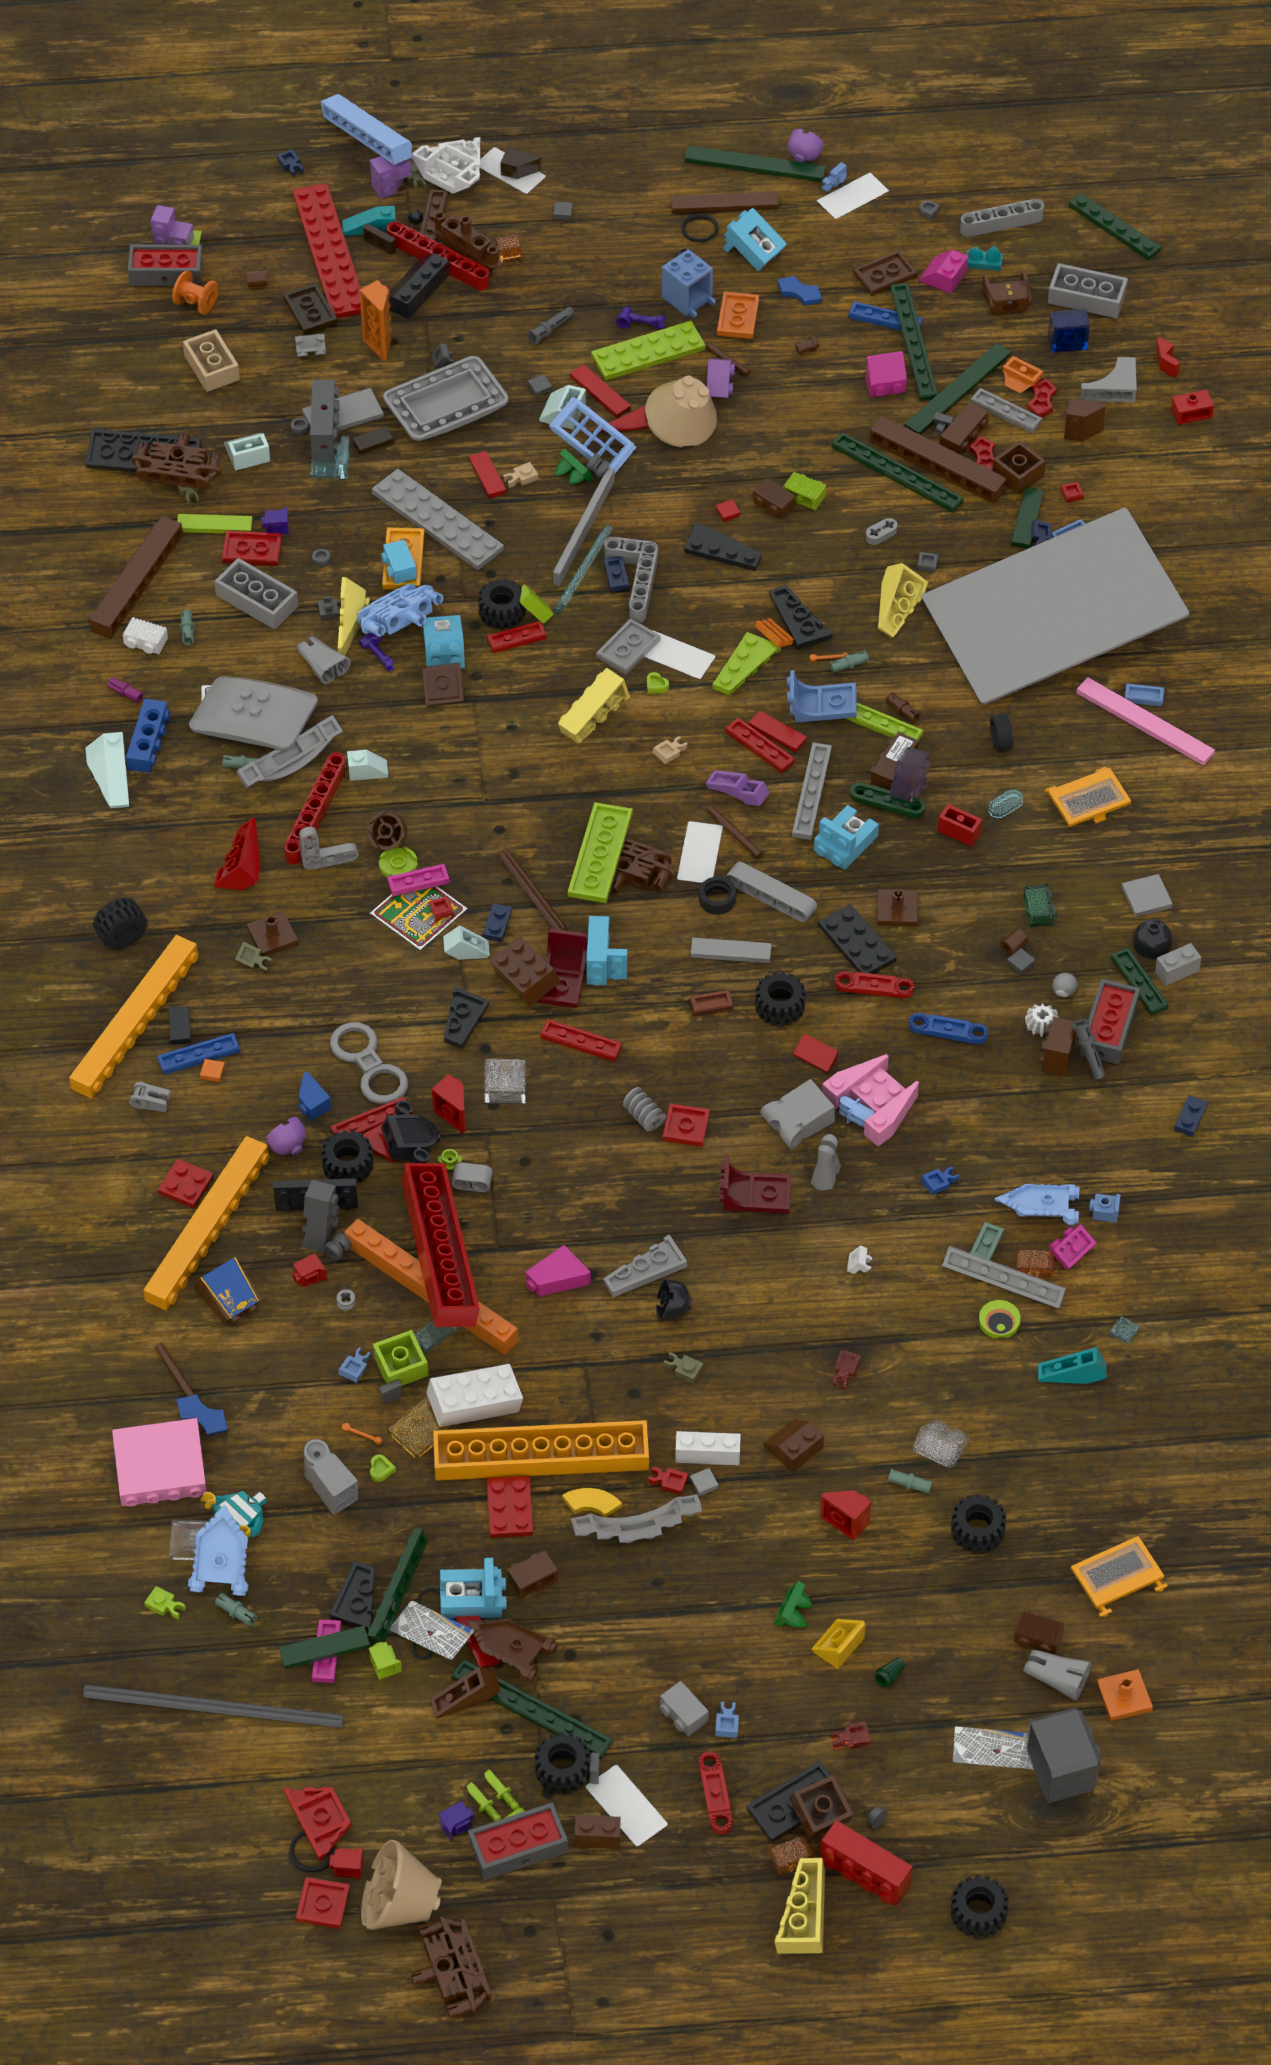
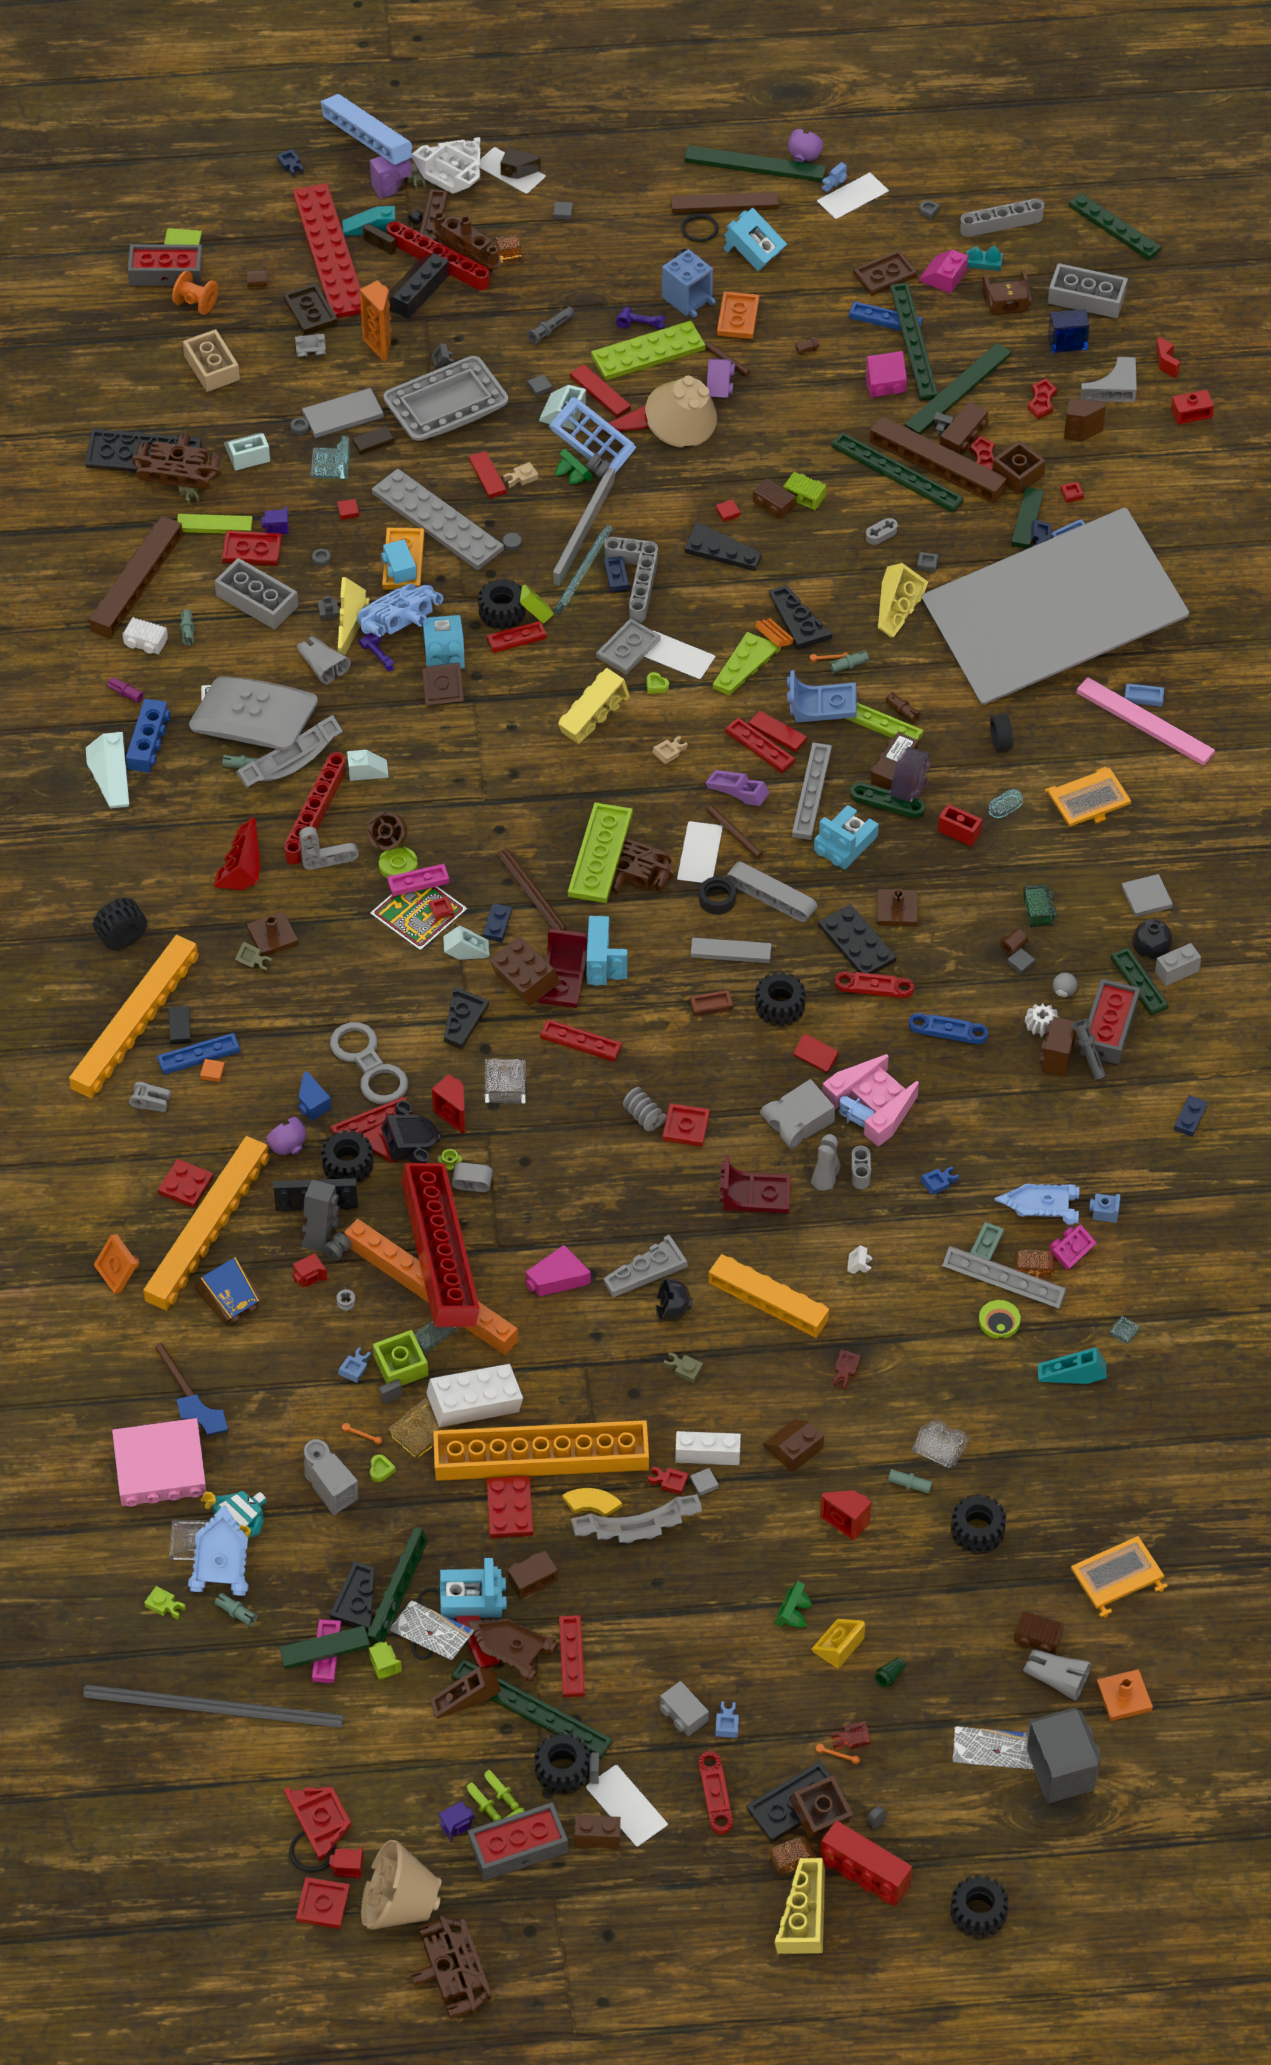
(116, 1264): none -> orange tile
(168, 230): medium lavender brick -> none
(324, 419): dark grey brick -> none
(348, 509): none -> red tile
(512, 541): none -> dark grey tile
(571, 1656): none -> red tile
(769, 1295): none -> light orange brick
(793, 288): blue tile -> none
(820, 1749): none -> orange hinge
(860, 1167): none -> light grey beam
(1006, 410): light grey tile -> none
(1020, 374): orange slope -> none

